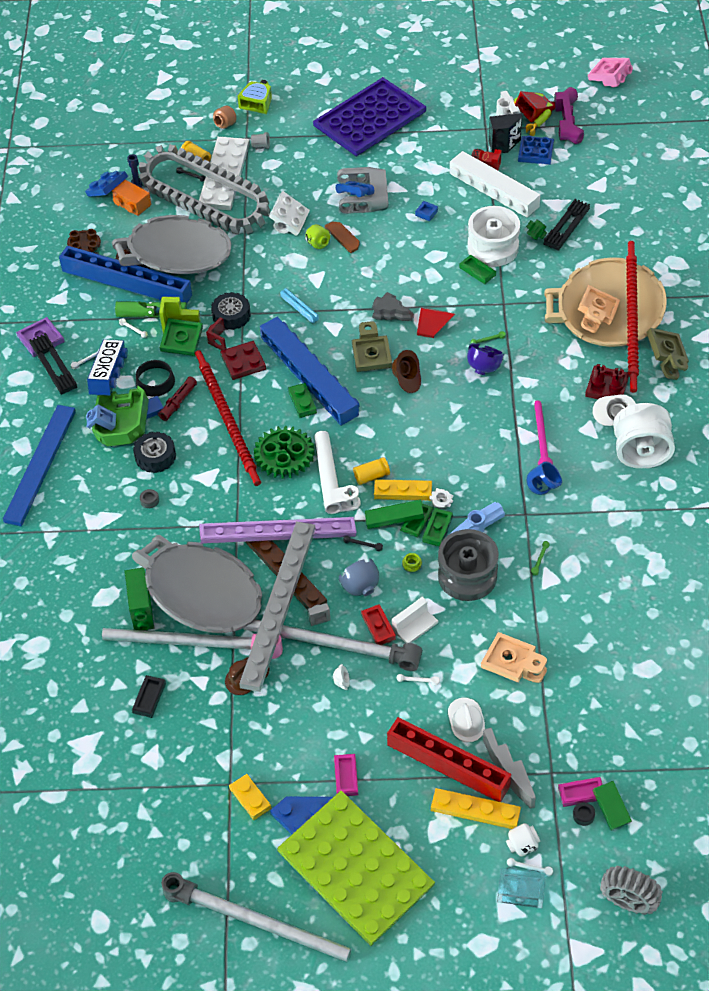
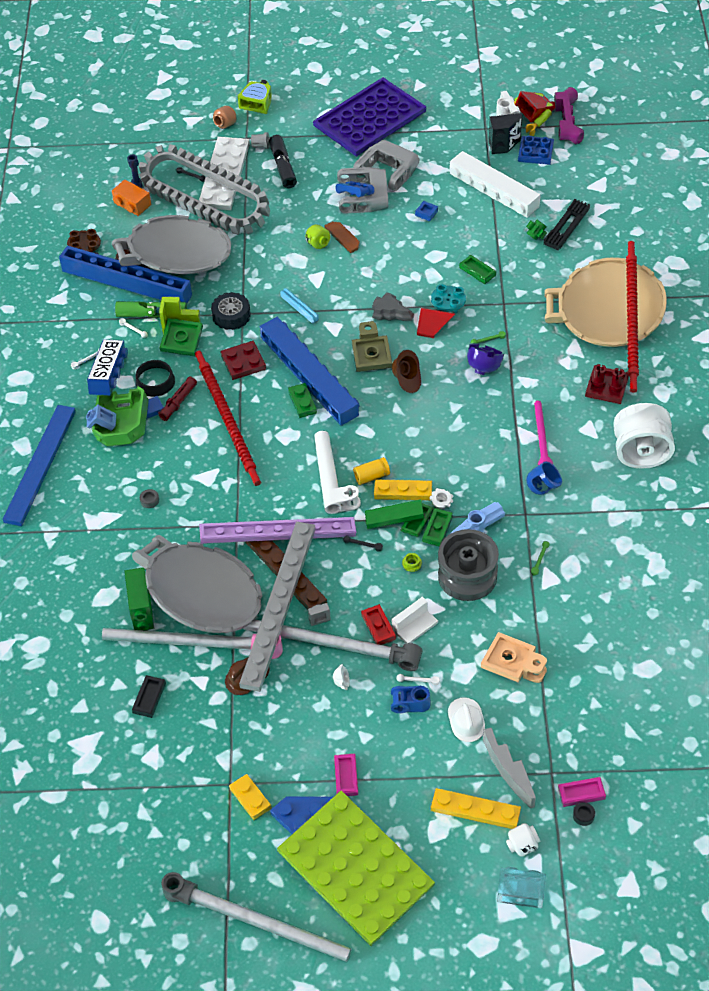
(36, 329): medium lavender tile -> none
(43, 345): black container -> none
(106, 183): blue plate -> none
(163, 452): black wheel -> none
(196, 150): yellow piece -> none
(214, 333): dark red bracket -> none
(282, 160): none -> black piece
(284, 452): green gear -> none
(288, 214): white plate -> none
(360, 578): sand blue cylinder -> none
(391, 155): none -> light grey connector
(409, 699): none -> blue piece
(448, 298): none -> teal plate
(449, 759): red brick -> none
(489, 158): red leg -> none
(494, 235): white piece -> none
(548, 870): white hinge -> none
(597, 313): light nougat plate -> none
(608, 407): white piece -> none
(611, 71): bright pink plate -> none
(612, 805): green tile -> none
(631, 890): light grey gear -> none
(669, 349): olive plate -> none

